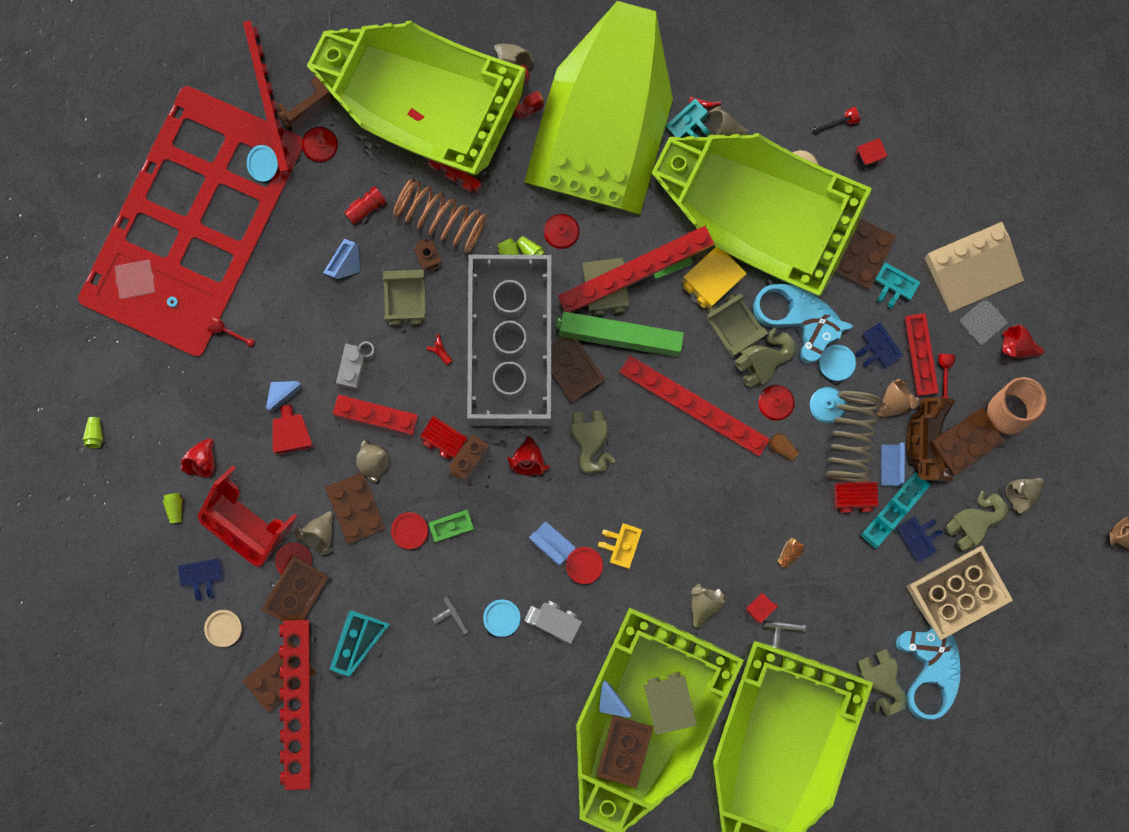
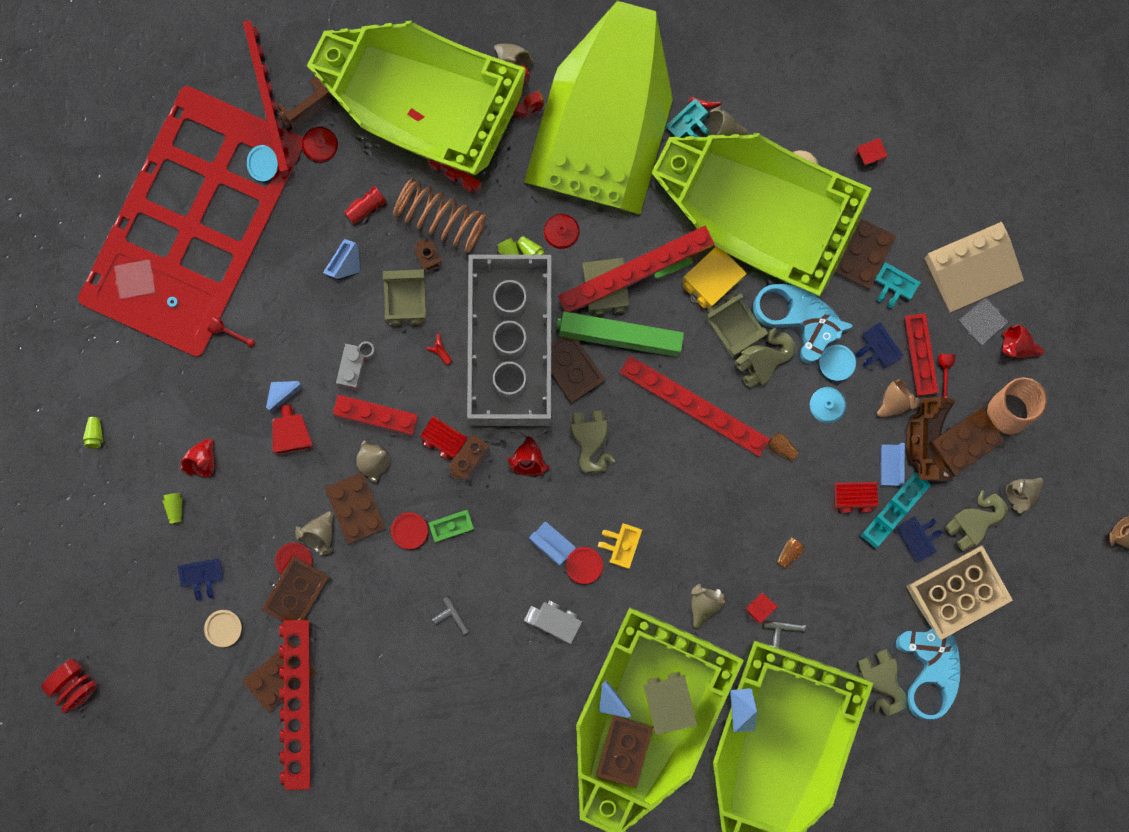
(72, 689): none -> red wheel
(238, 525): red windscreen -> none
(355, 642): teal wedge -> none
(501, 618): medium azure piece -> none
(743, 710): none -> medium blue slope
(776, 402): red piece -> none
(851, 116): hinge -> none
(869, 399): dark tan piece -> none

